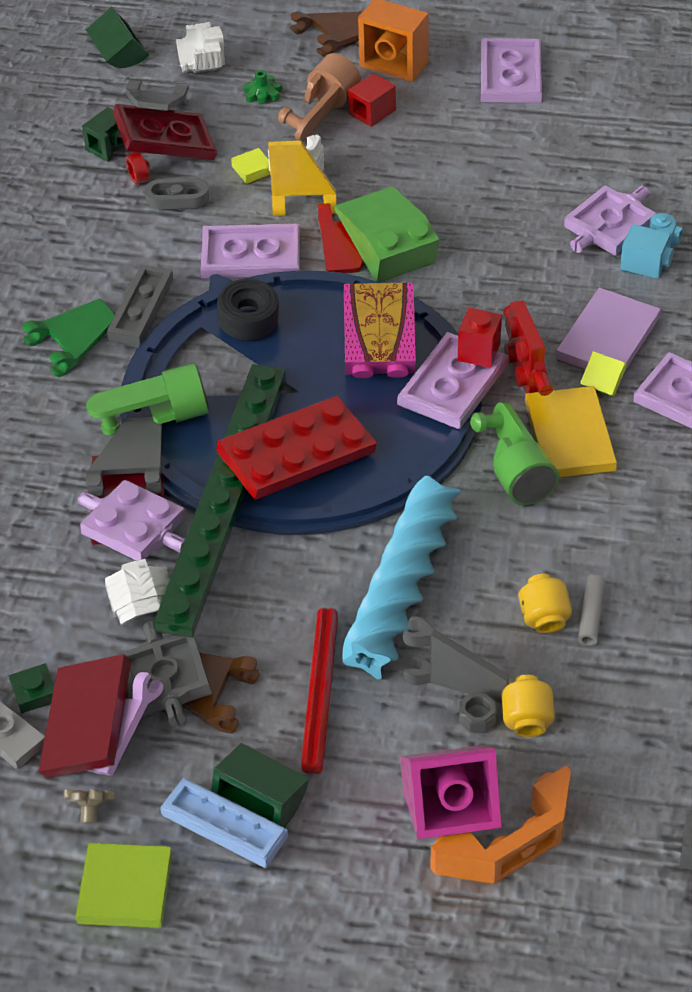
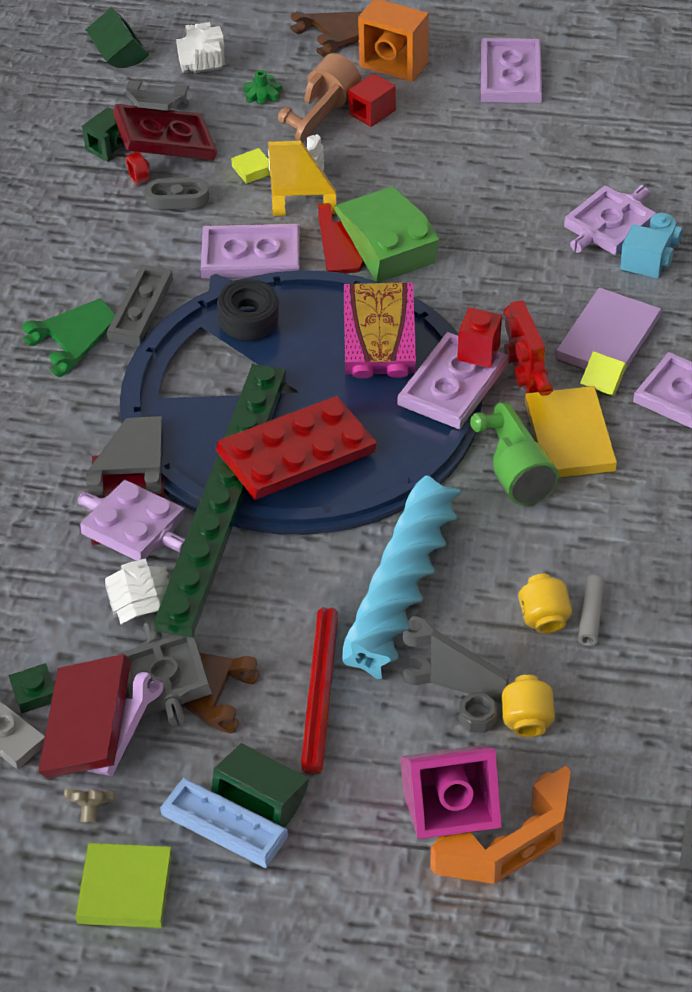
(171, 397): bright green piece -> none

